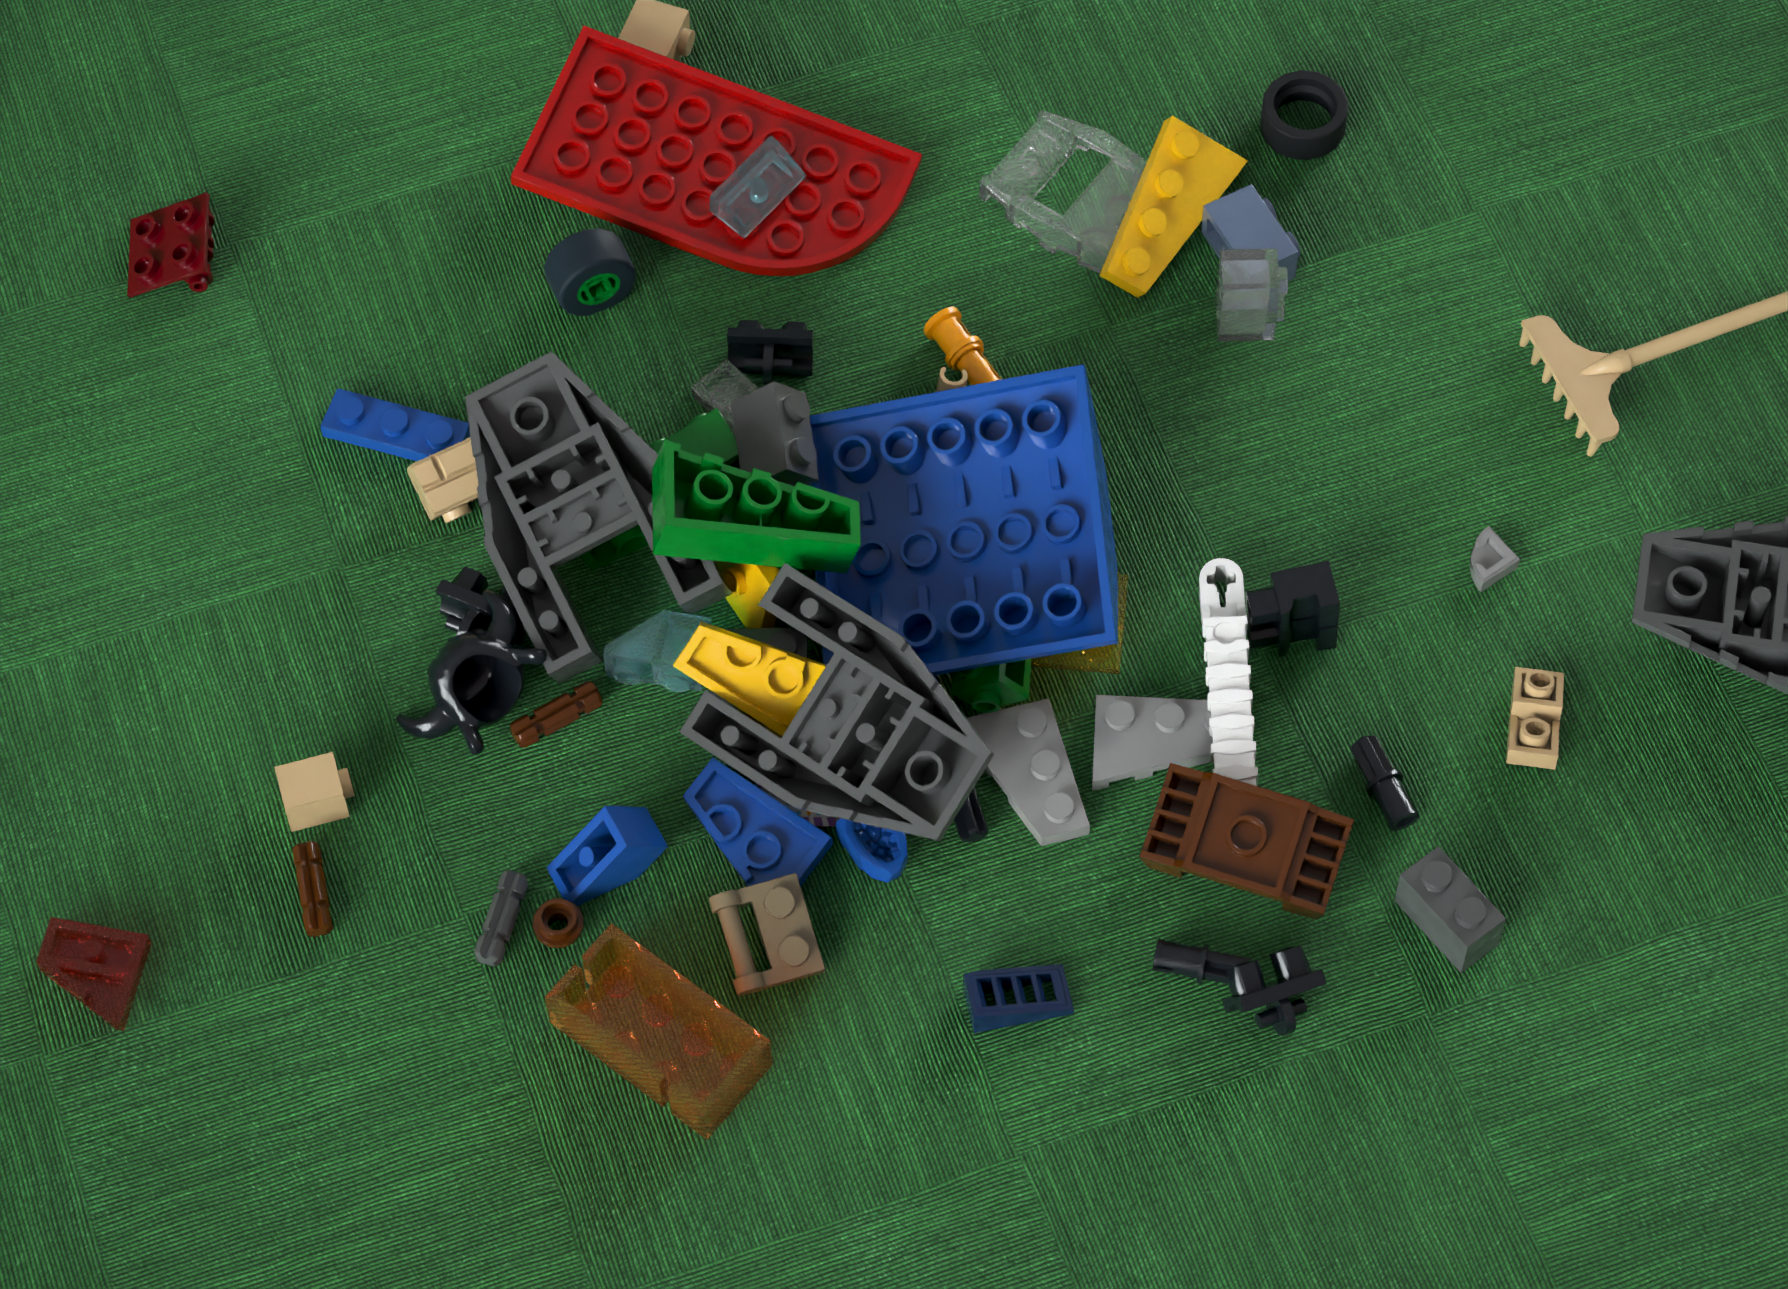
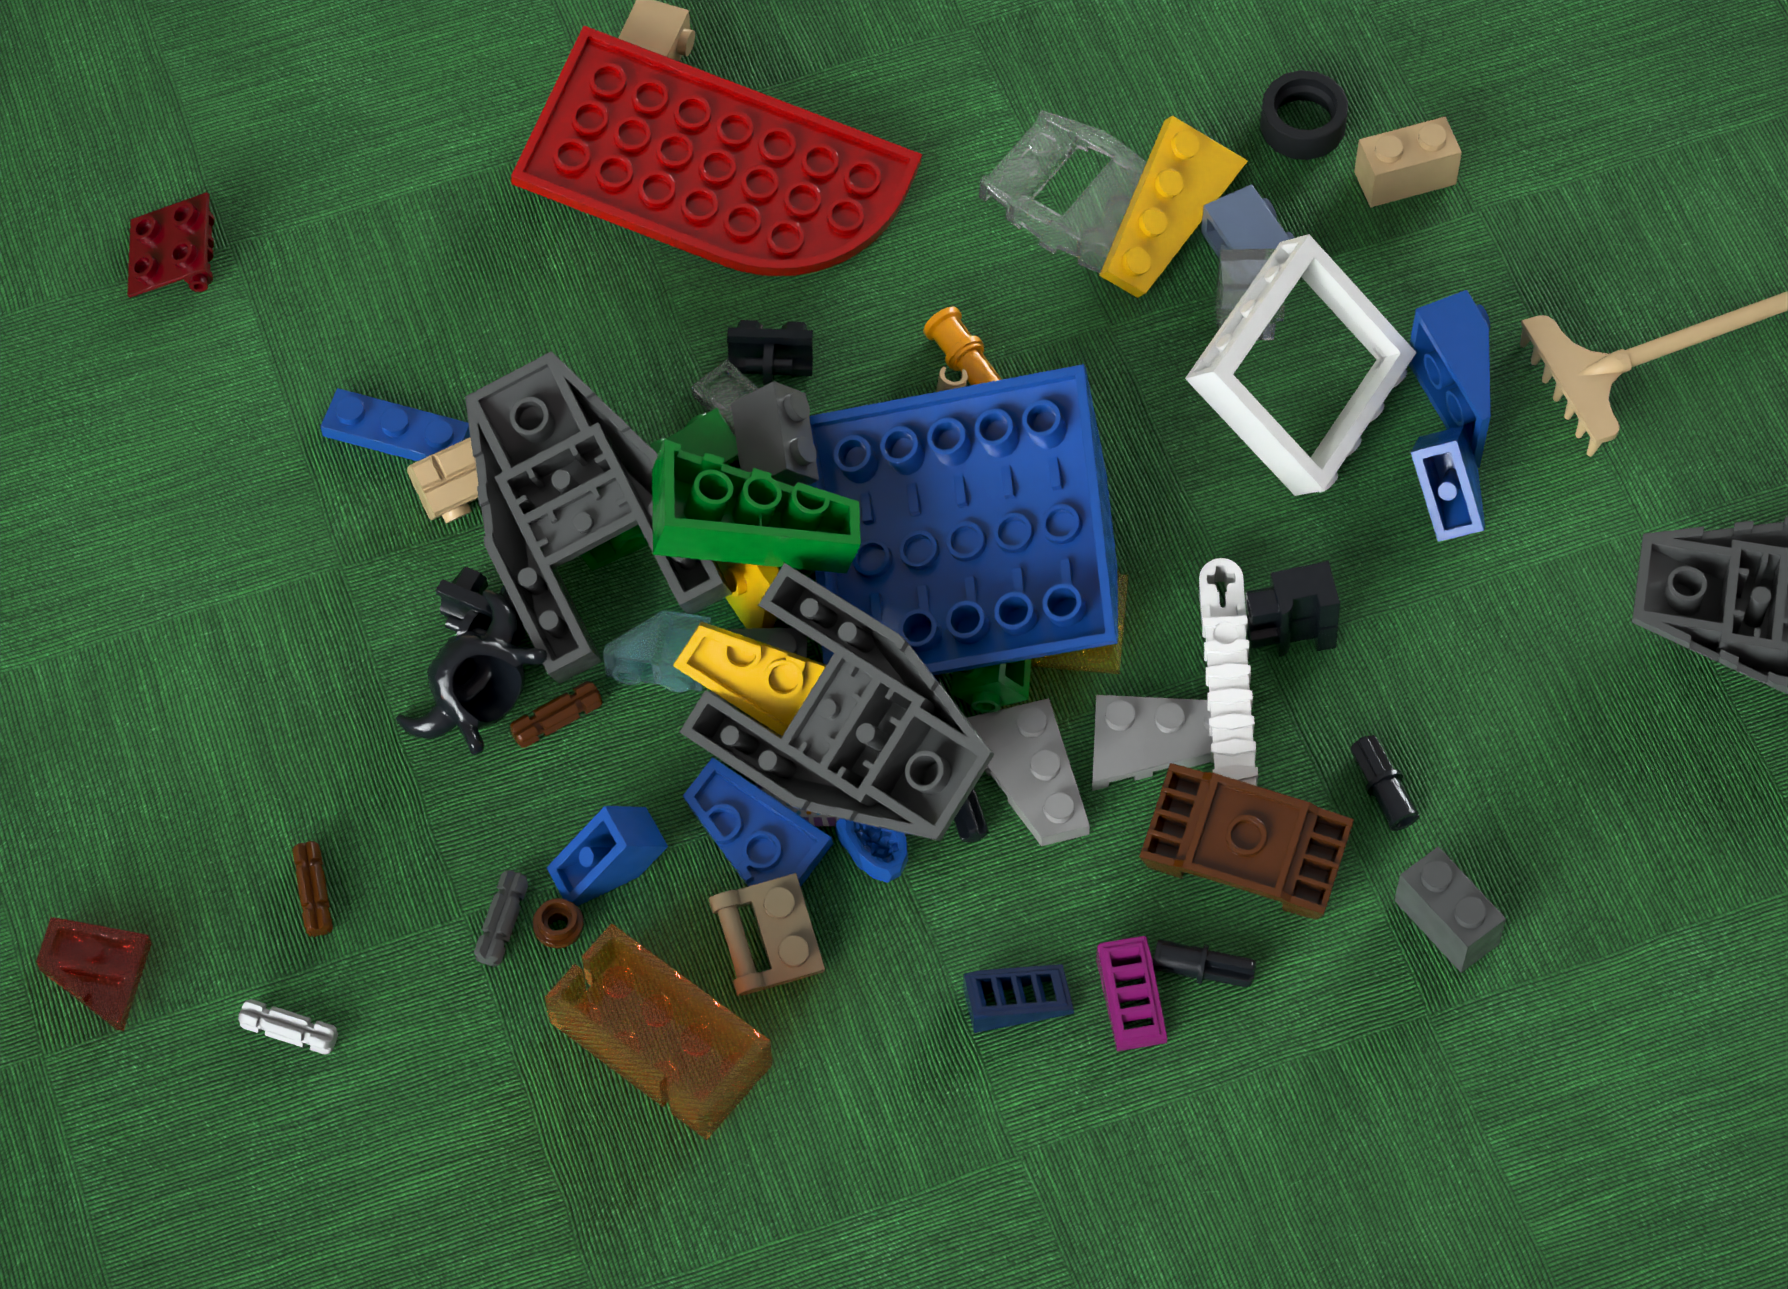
(288, 1026): none -> axle
(314, 791): tan brick -> none
(589, 271): black wheel -> none
(756, 187): clear light blue slope -> none
(1126, 961): none -> magenta slope
(1214, 370): none -> white window
(1251, 991): black hips -> none
(1407, 161): none -> tan brick
(1449, 482): none -> blue slope
(1455, 363): none -> blue slope
(1491, 559): light grey tile -> none
(1535, 718): tan slope -> none

